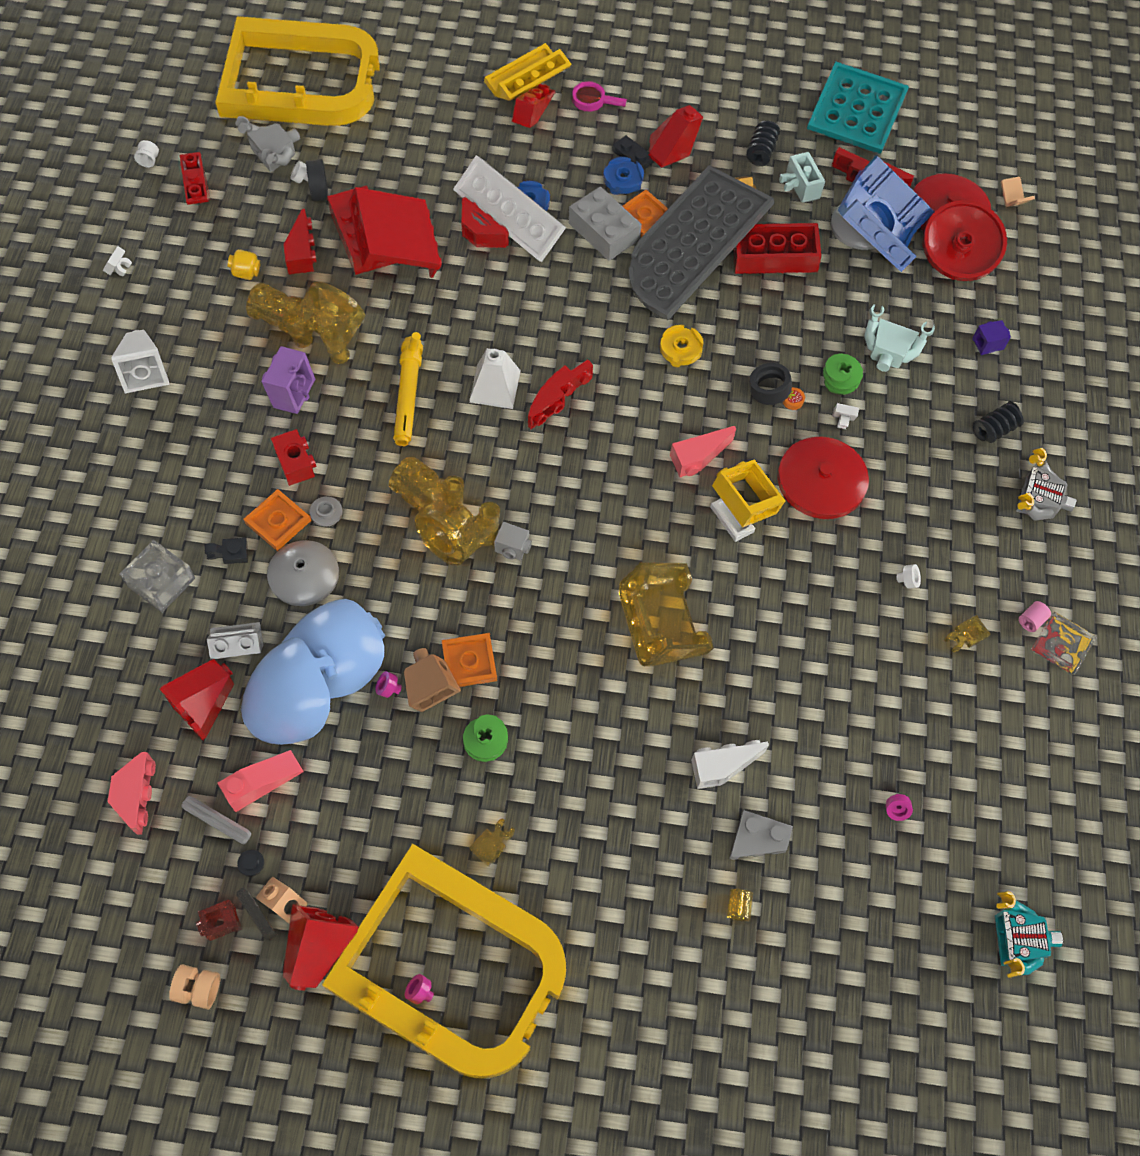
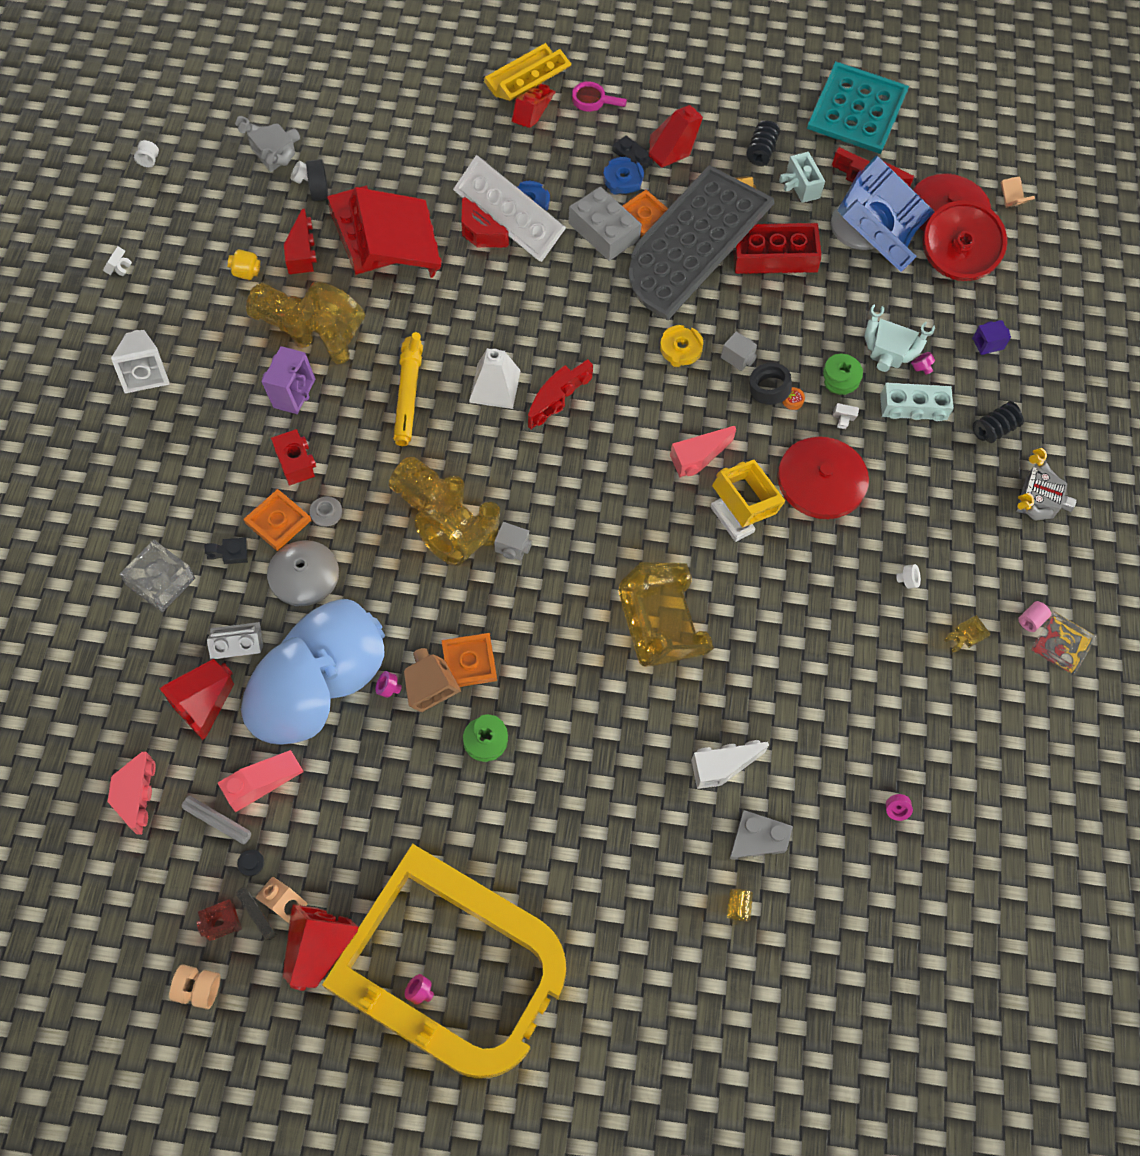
(194, 178): red slope -> none
(297, 106): yellow door -> none
(490, 844): clear yellow plate -> none
(739, 351): none -> light grey brick
(916, 401): none -> light aqua brick
(924, 363): none -> dark pink tile
(1023, 936): torso -> none

